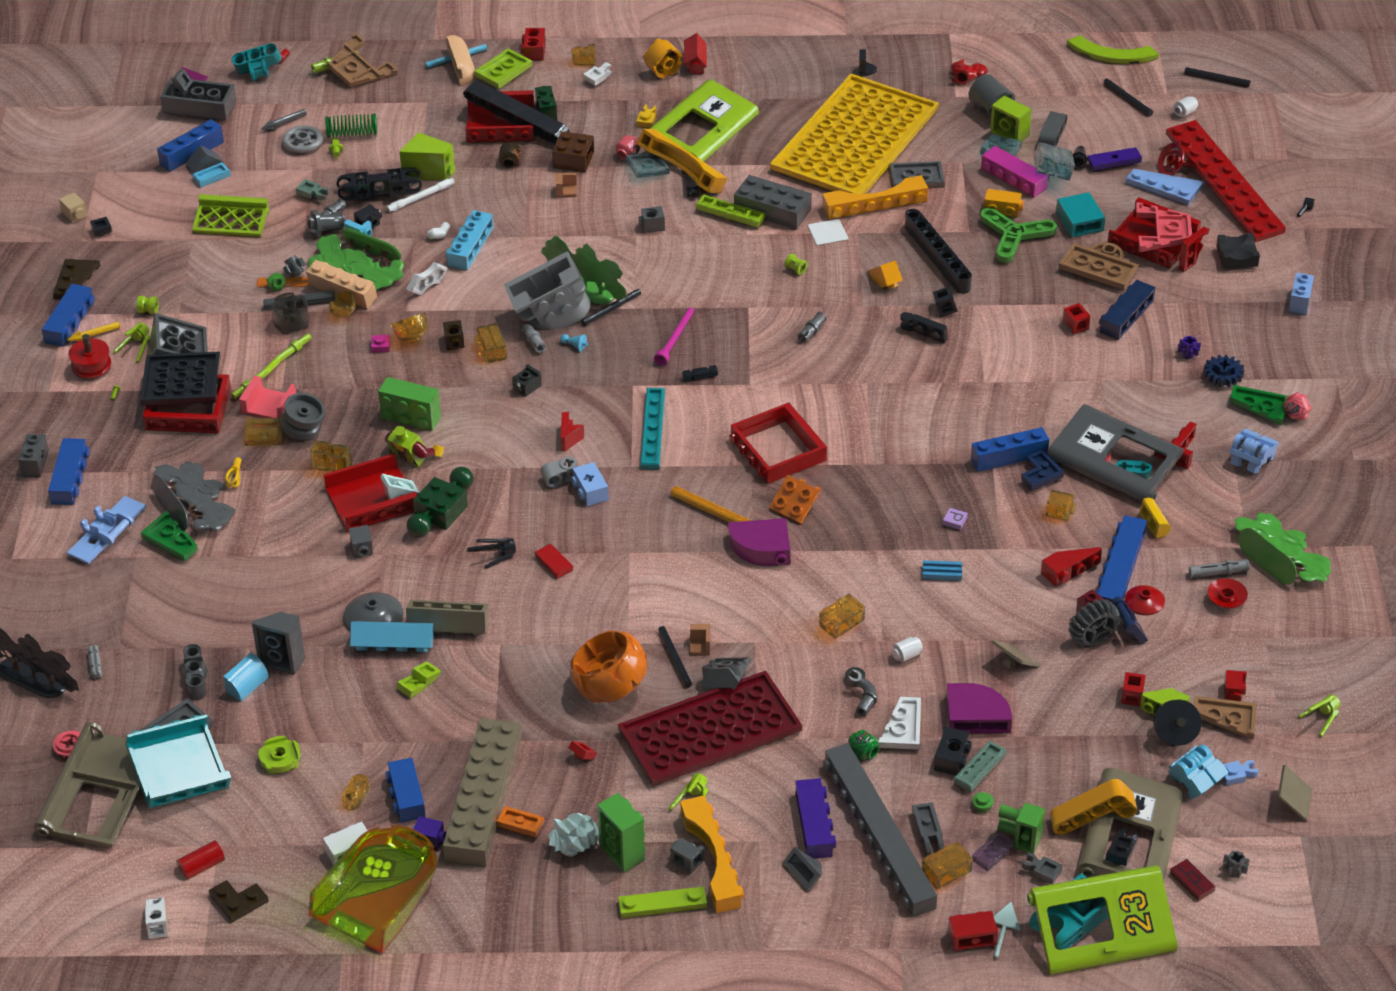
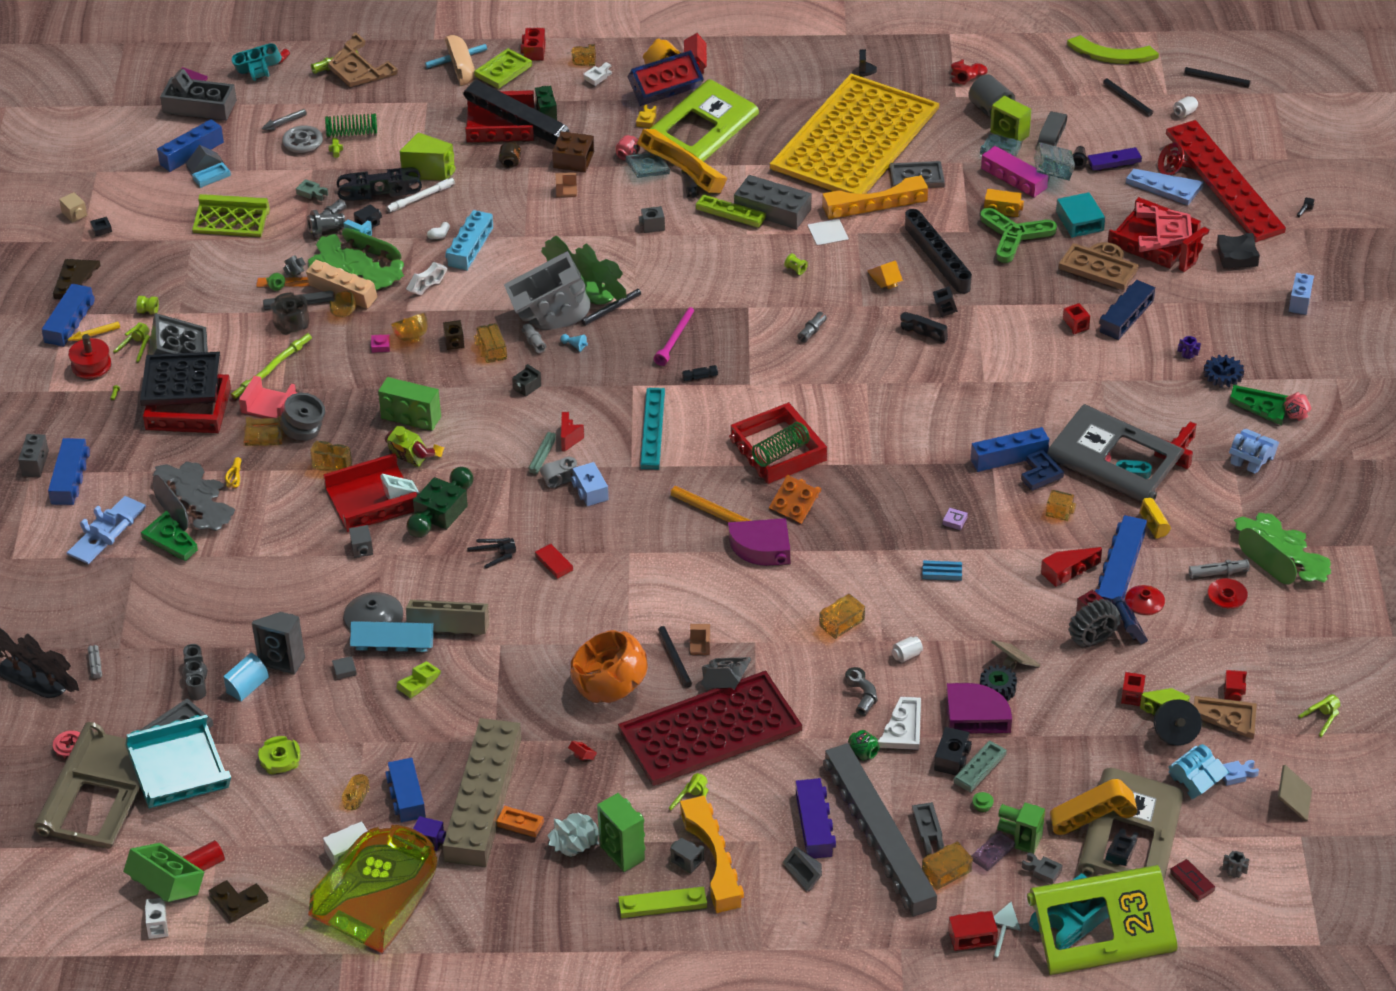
(163, 872): none -> bright green brick
(344, 667): none -> dark grey tile
(542, 453): none -> sand green axle
(665, 78): none -> brick
(794, 437): none -> green piece
(1000, 680): none -> black wheel

